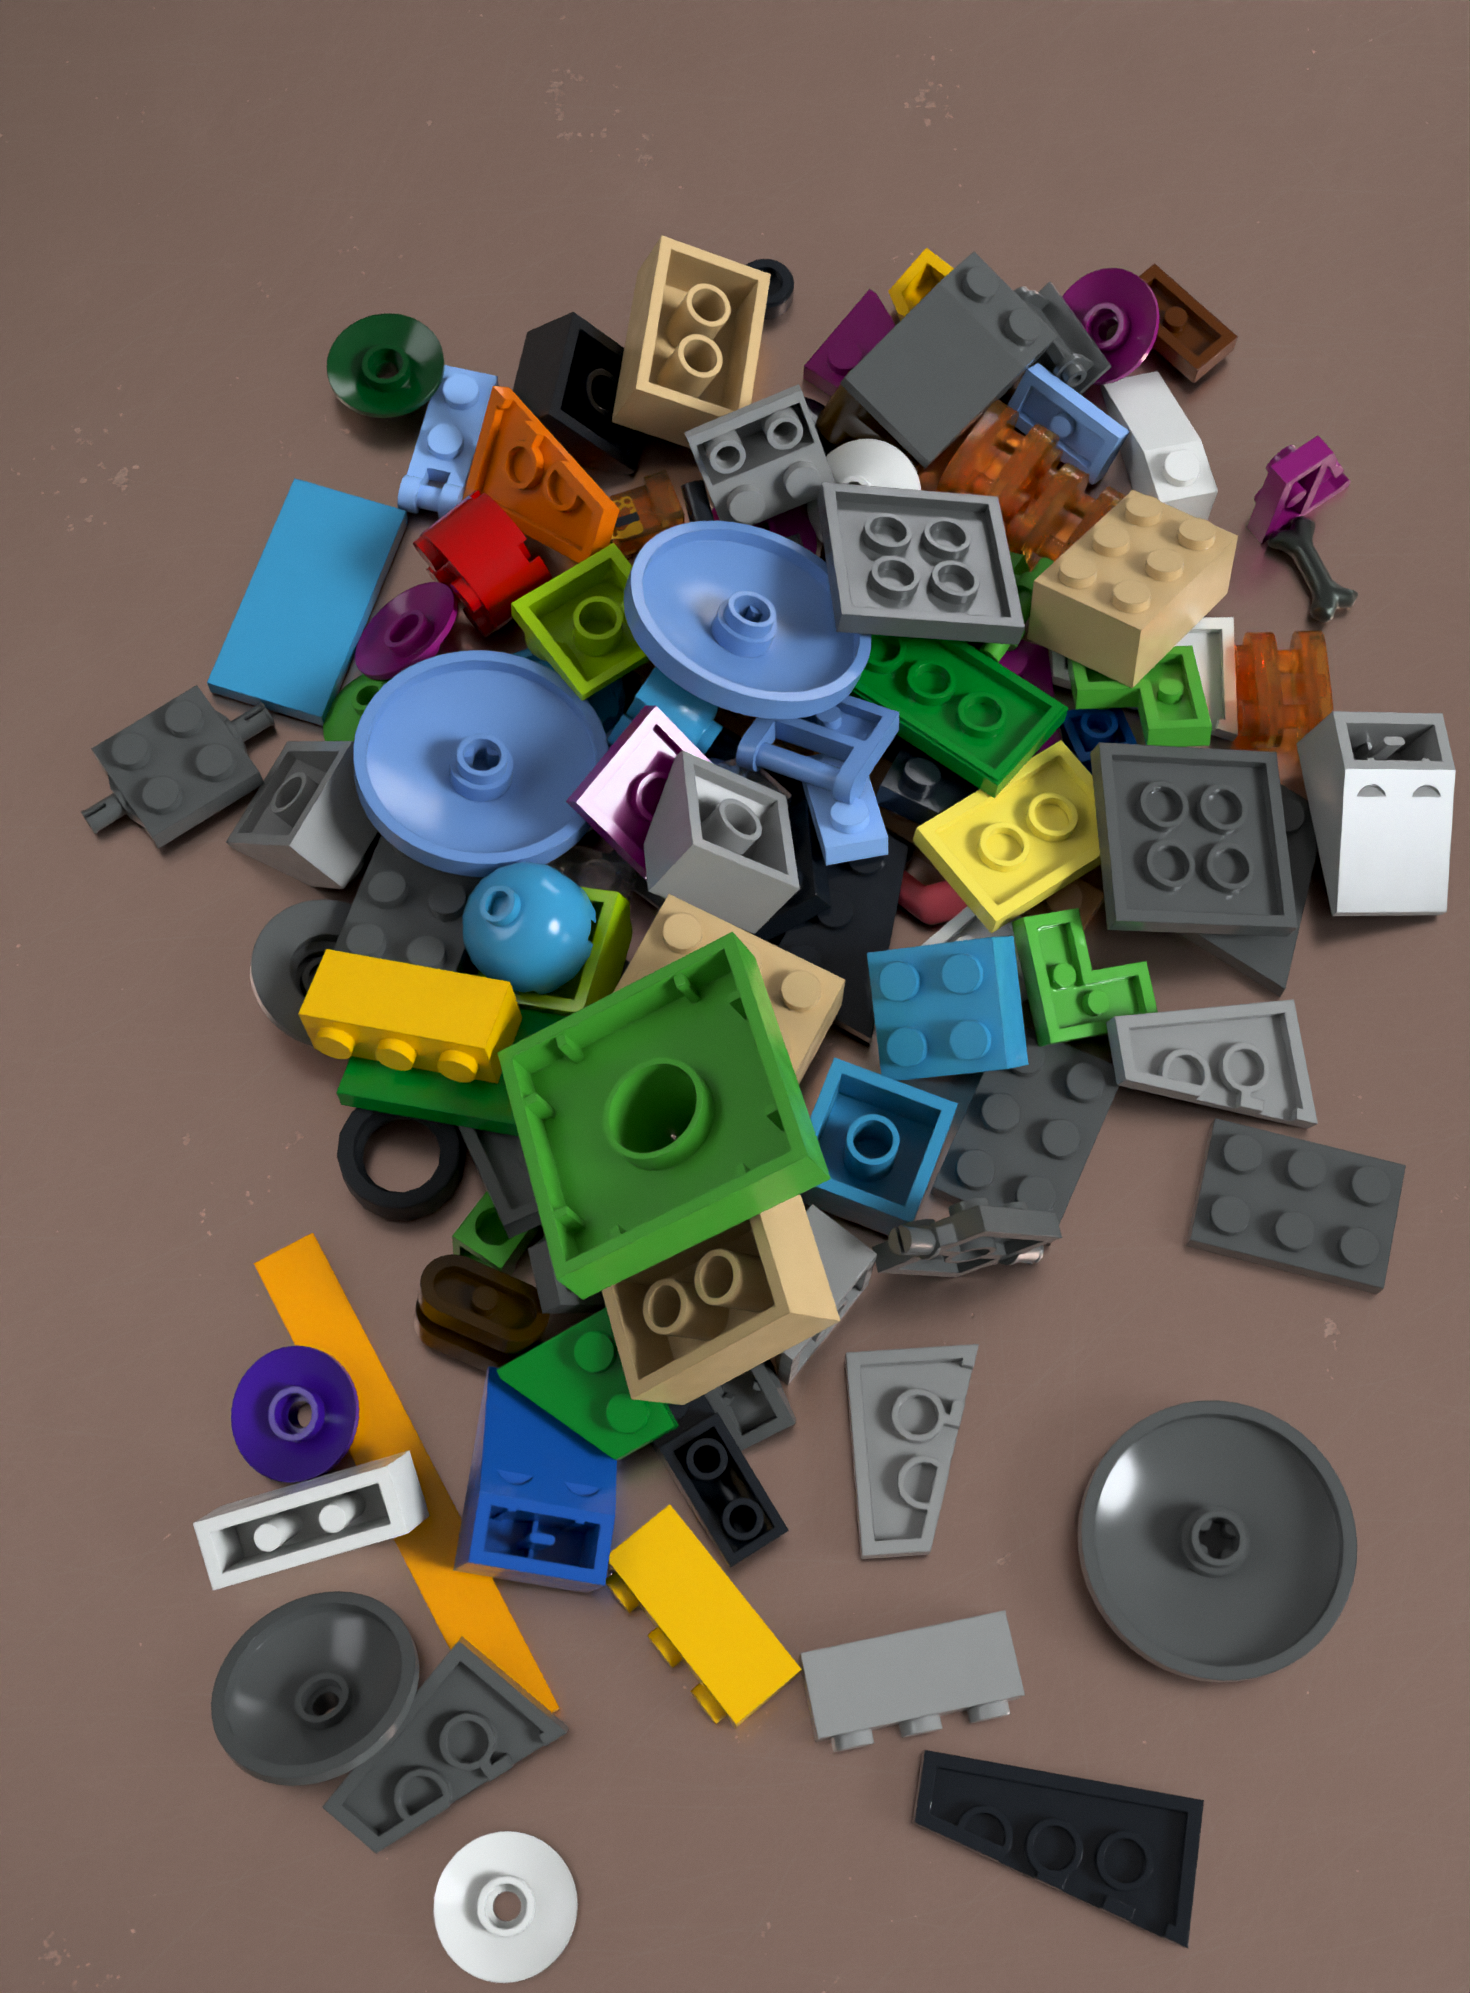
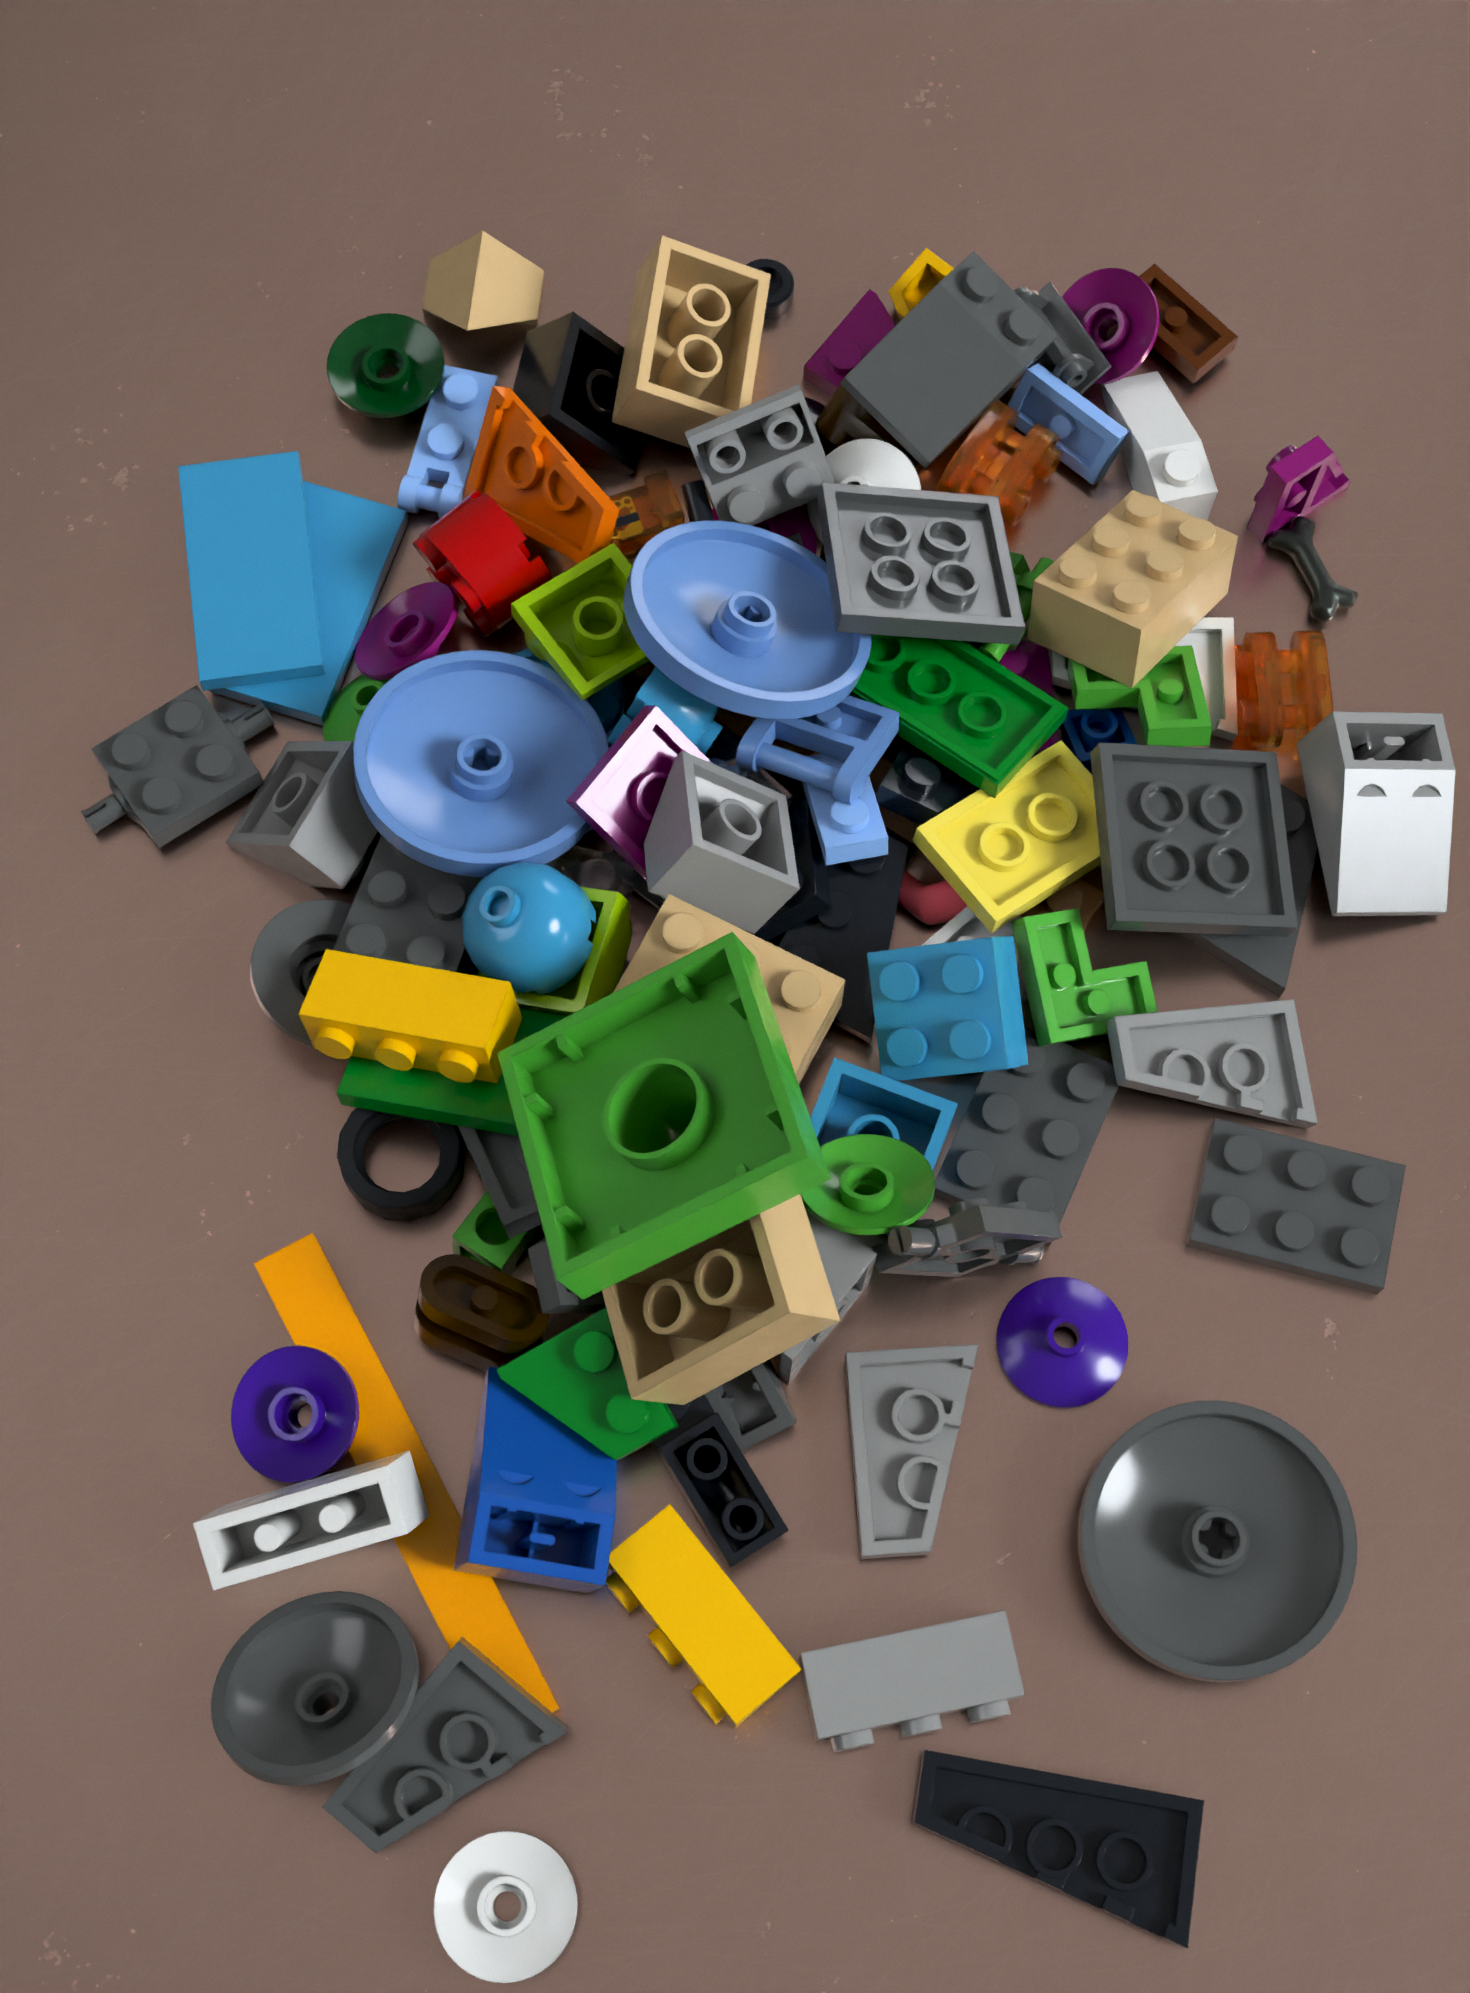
(250, 571): none -> dark azure tile
(483, 285): none -> tan slope
(871, 1185): none -> bright green dish
(1042, 1367): none -> dark purple dish
(1057, 498): clear orange brick -> none

